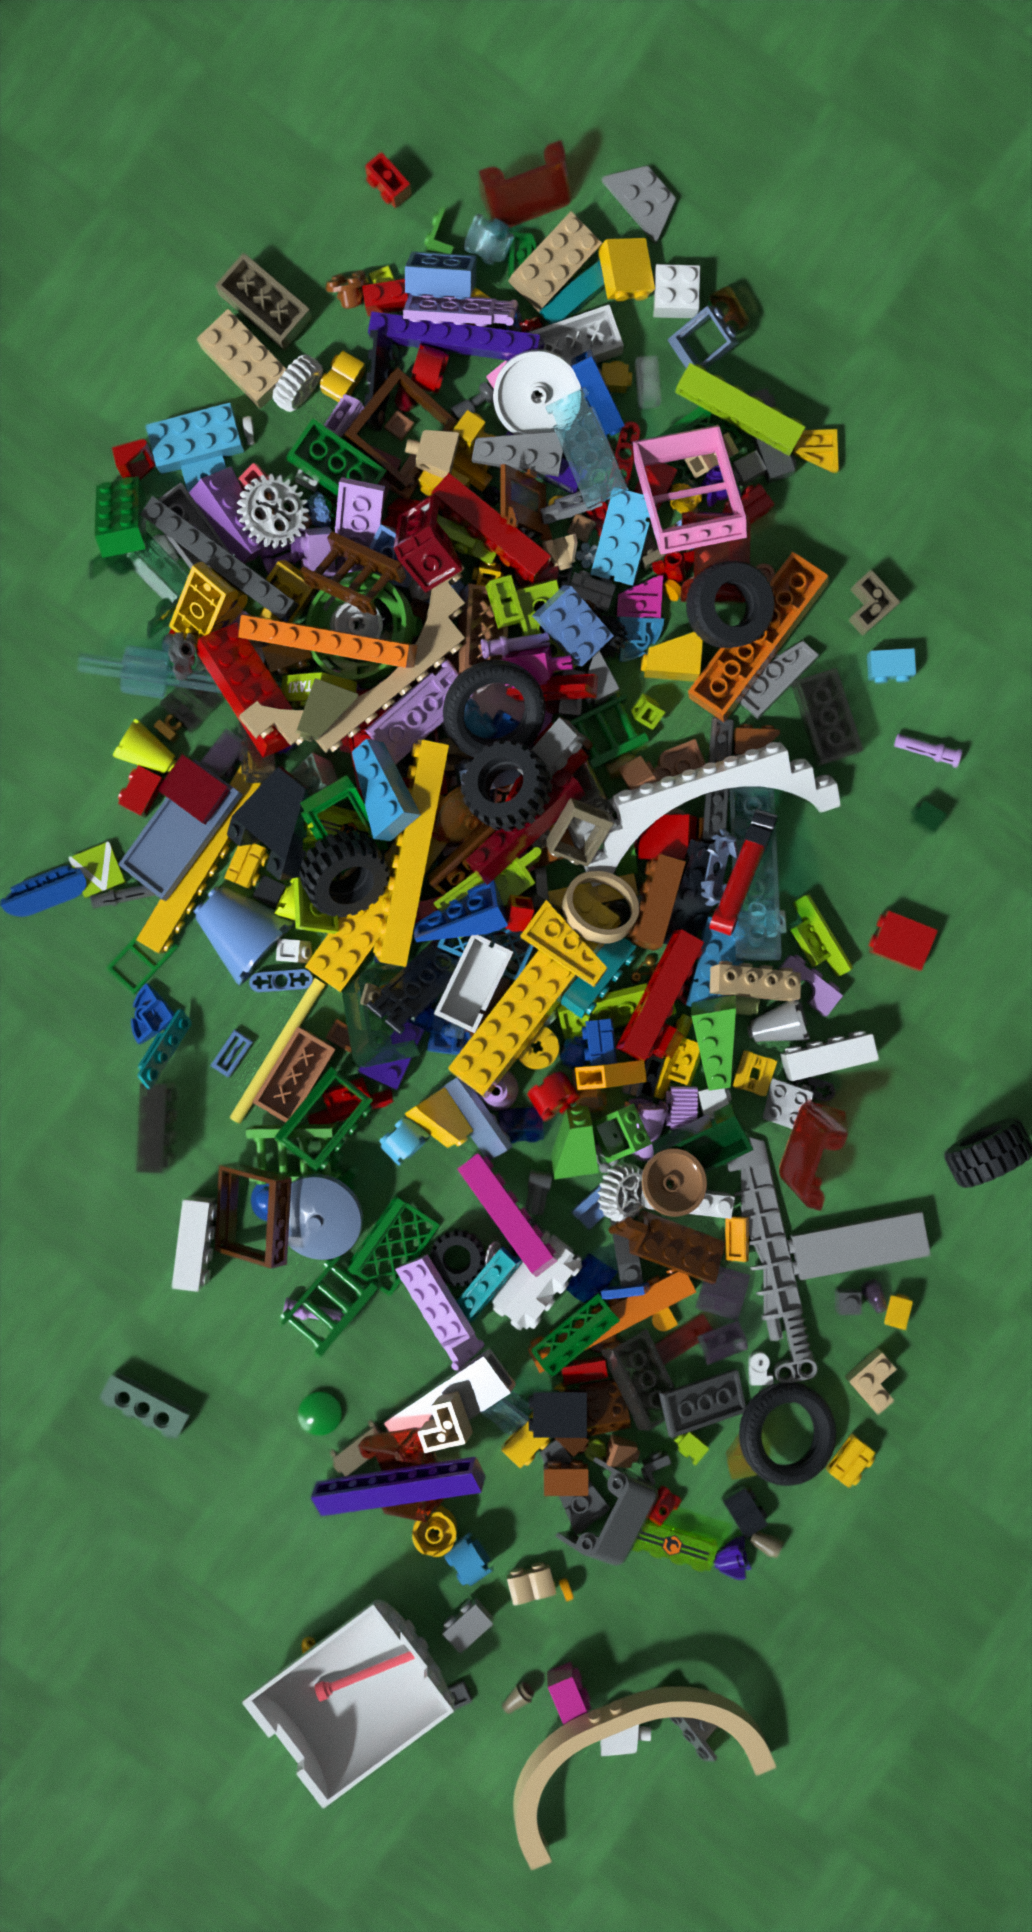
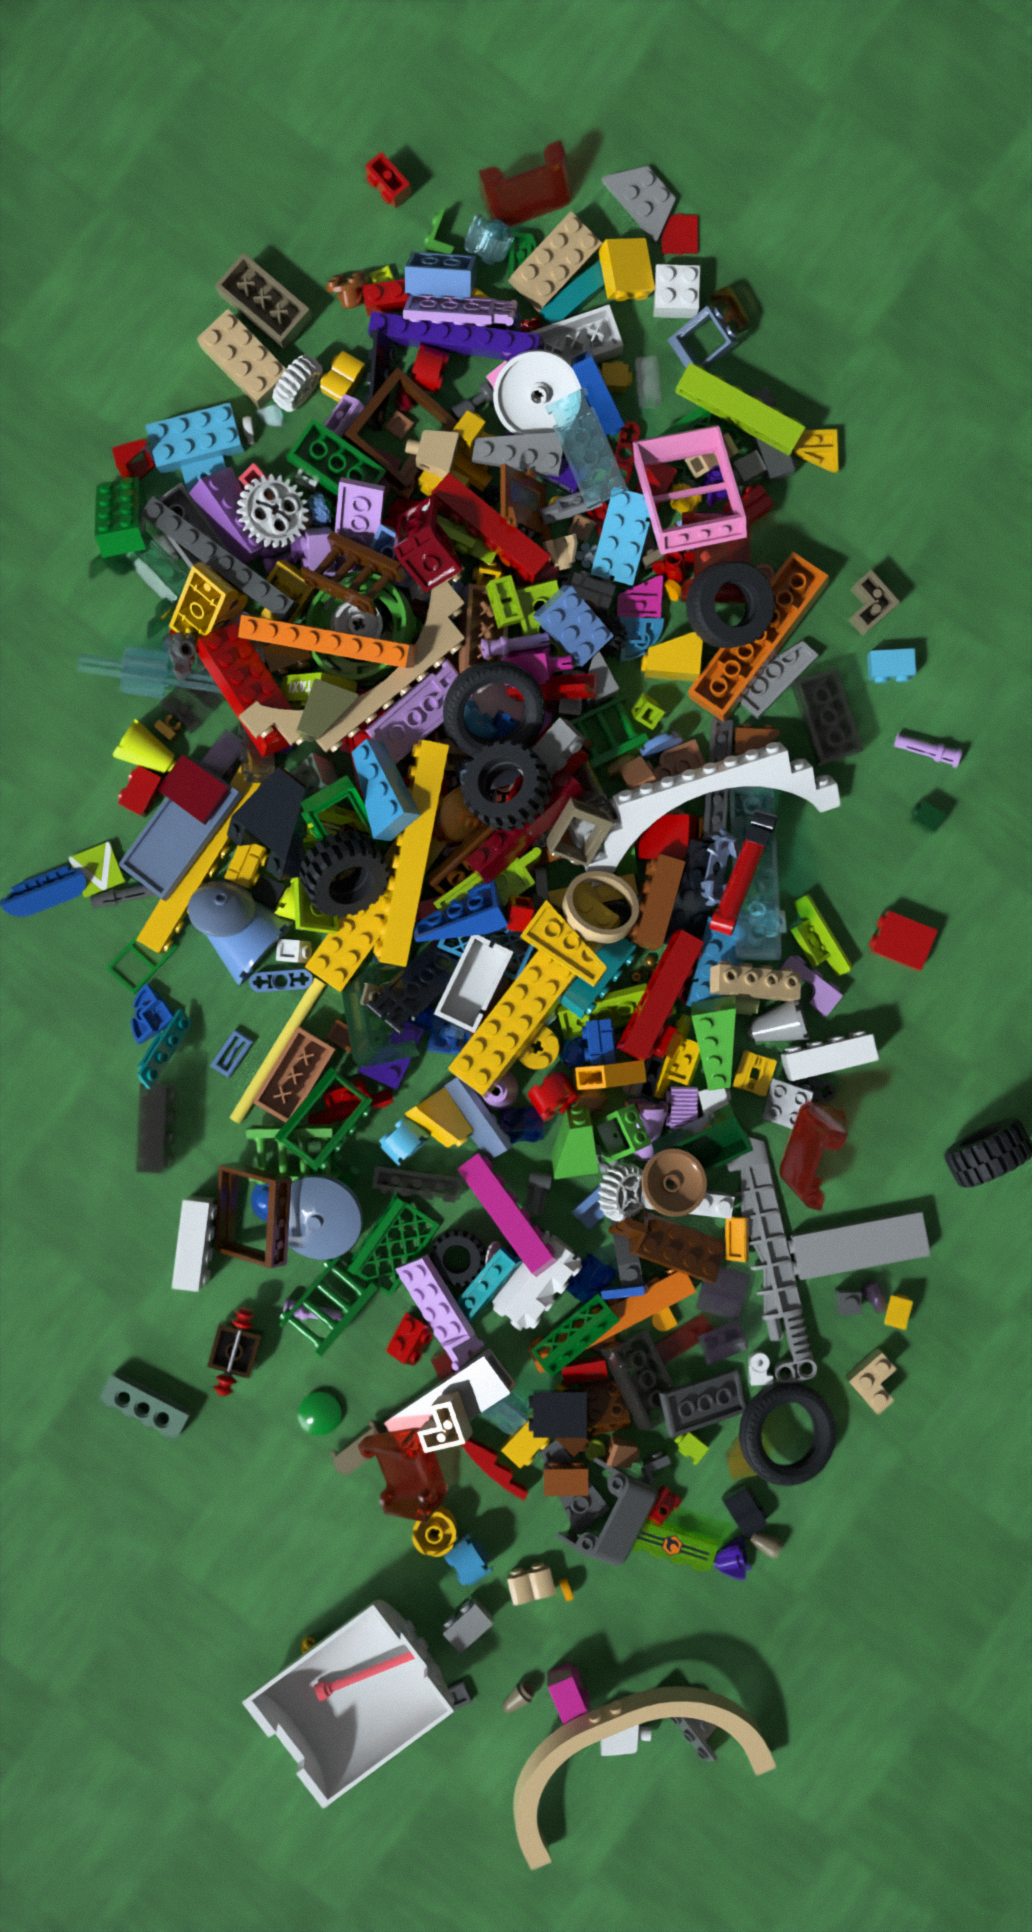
(221, 917): none -> sand blue dish
(235, 1350): none -> dark brown brick
(271, 415): none -> clear light blue tile
(398, 1486): dark purple brick -> none
(409, 1340): none -> red bracket
(415, 1181): none -> clear smoke brick
(442, 1364): none -> clear red brick
(486, 1458): none -> red slope
(659, 744): none -> medium blue tile
(680, 235): none -> red piece
(851, 1461): yellow brick -> none

